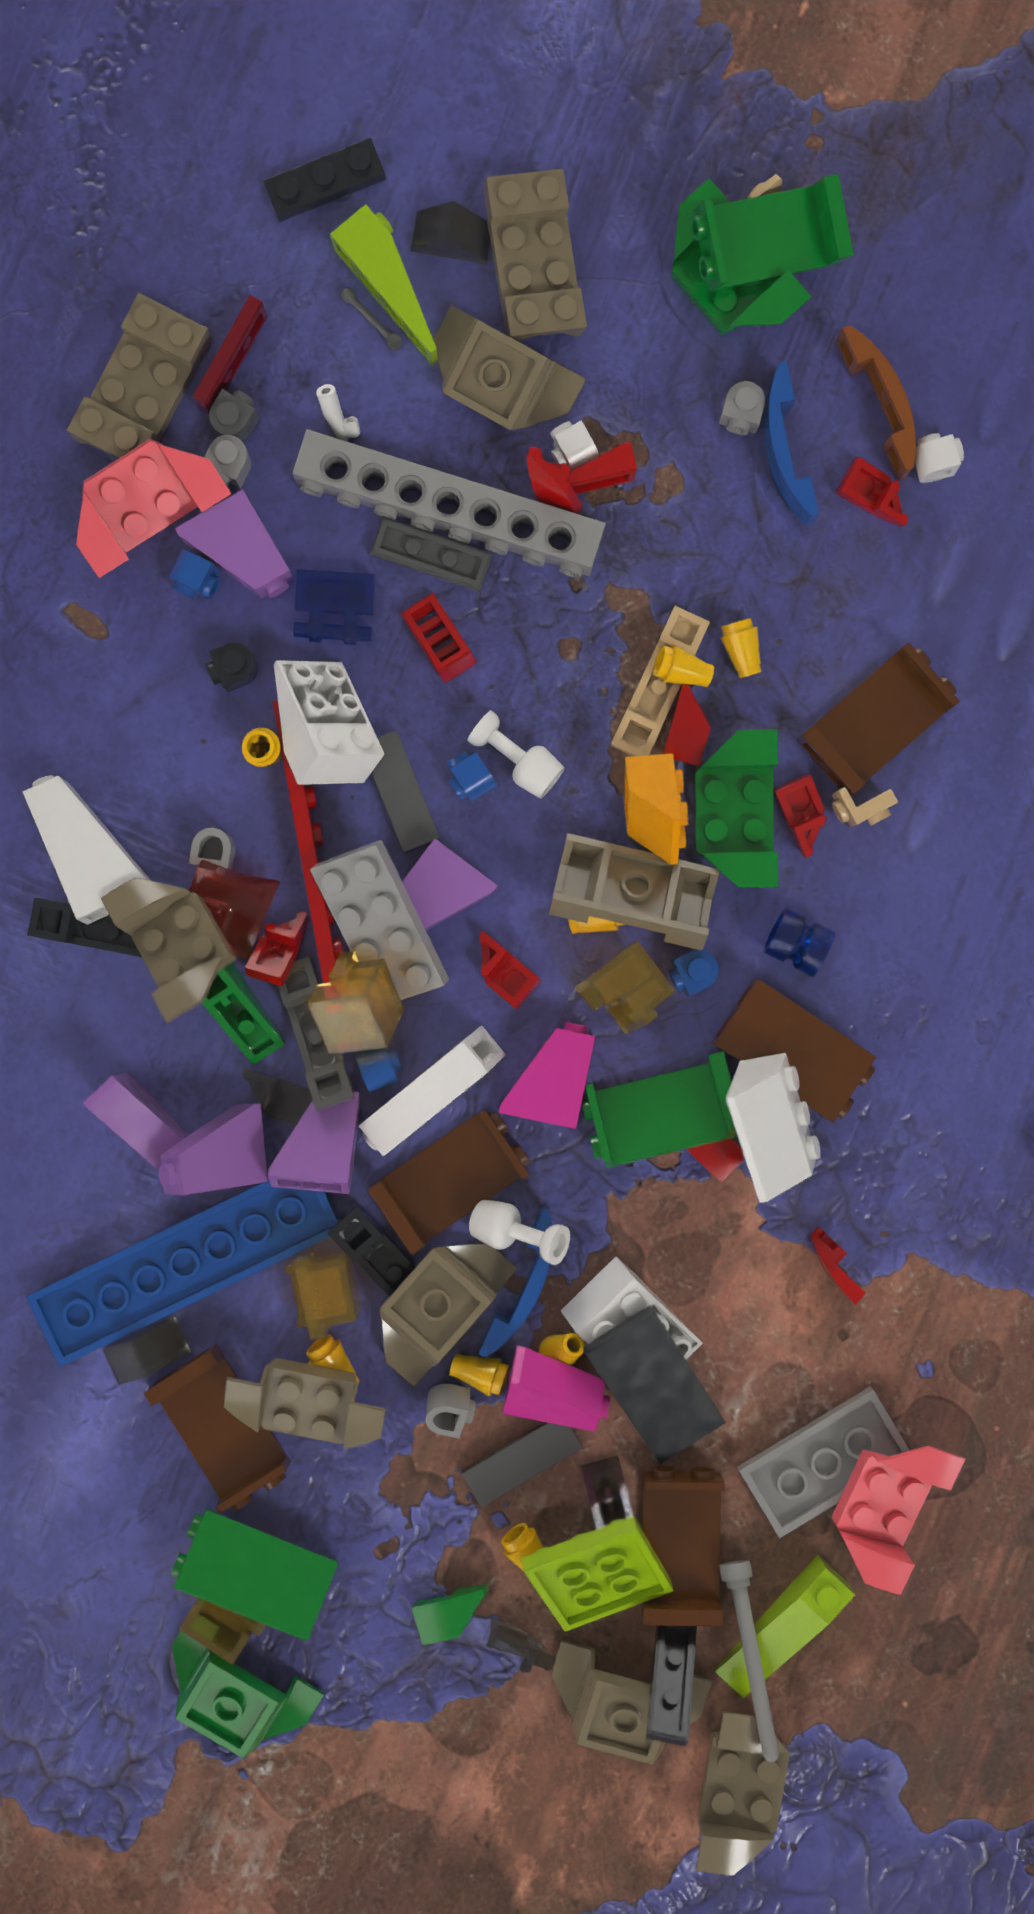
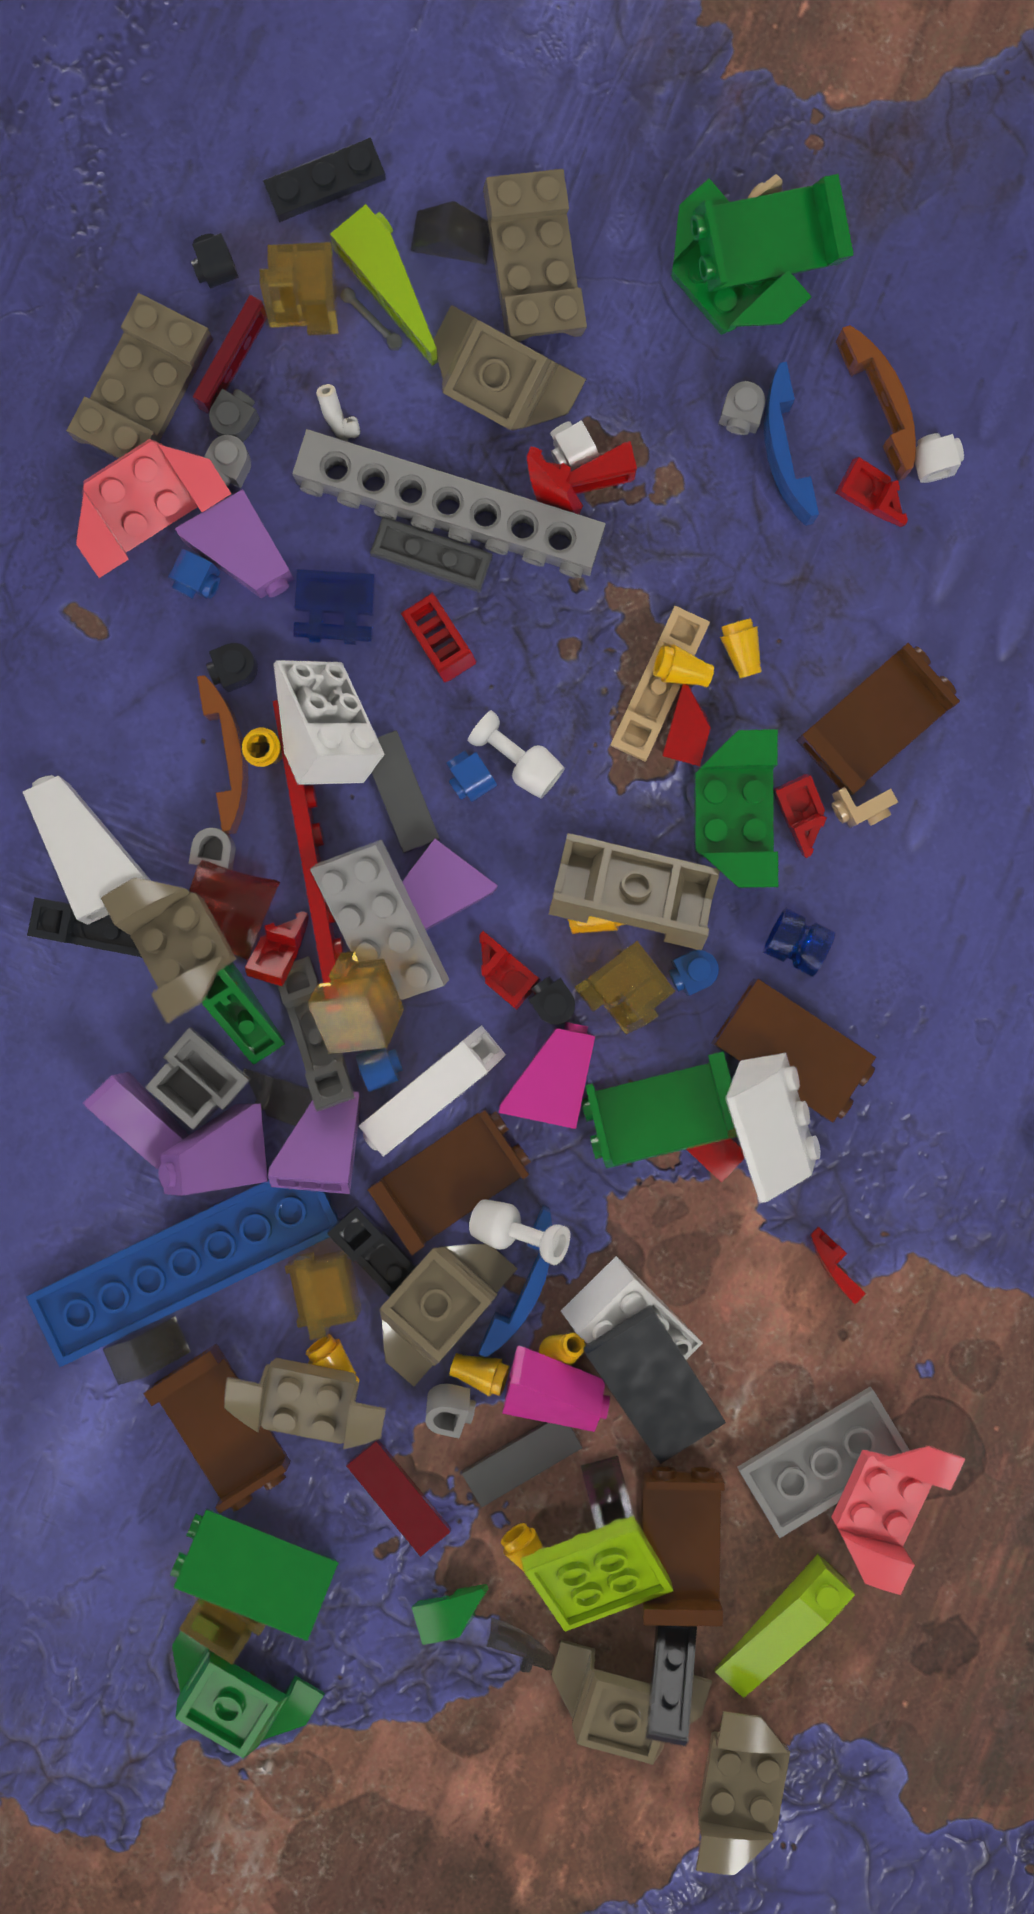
(196, 1080): none -> light grey plate
(213, 260): none -> black plate
(231, 802): none -> dark orange slope
(301, 287): none -> clear yellow plate
(398, 1497): none -> dark red tile
(552, 1001): none -> black plate
(654, 805): light orange slope -> none
(737, 1576): light grey piece -> none

